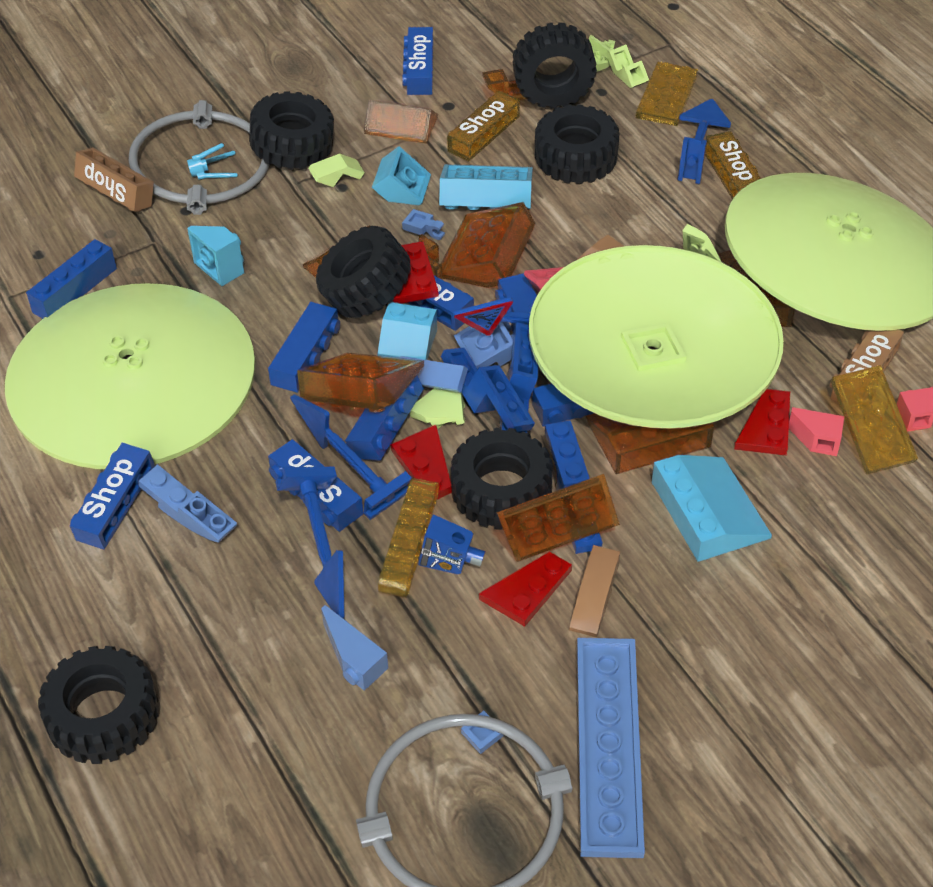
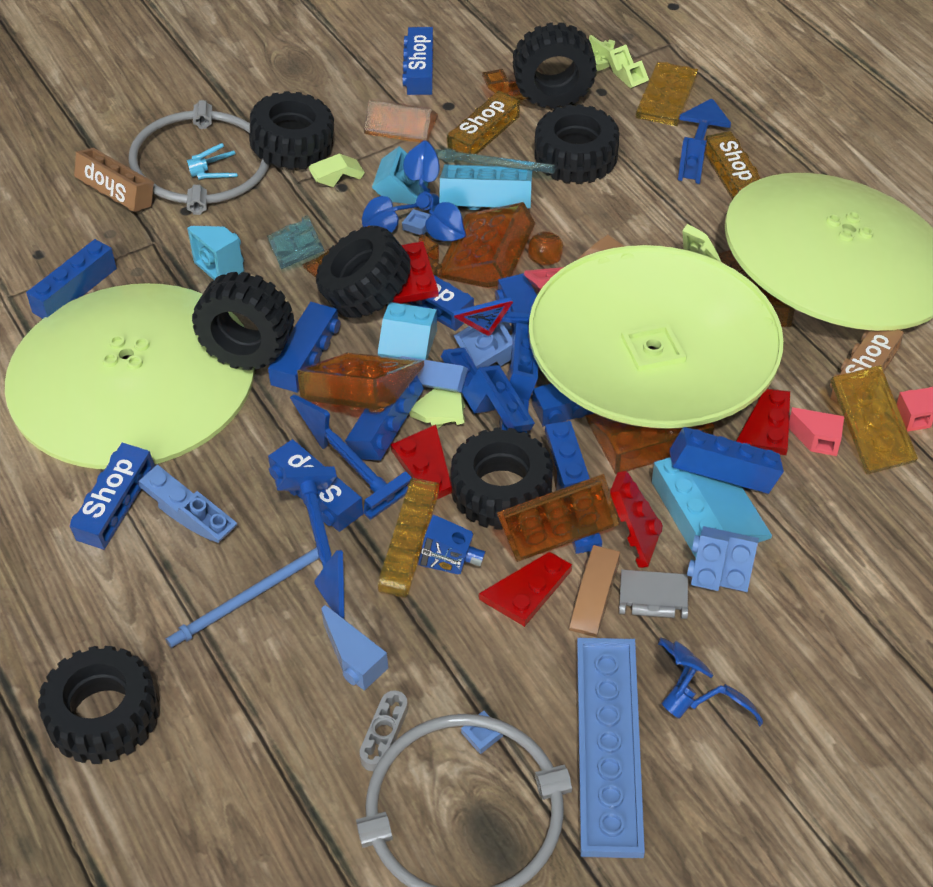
(186, 632): none -> medium blue bar
(254, 300): none -> black tyre
(295, 242): none -> clear light blue slope
(382, 718): none -> light grey beam
(445, 218): none -> blue plant
(450, 155): none -> clear light blue bar
(545, 248): none -> clear orange hair
(640, 518): none -> red wing
(654, 593): none -> light grey piece
(682, 695): none -> blue plant
(722, 559): none -> medium blue plate
(726, 460): none -> blue brick

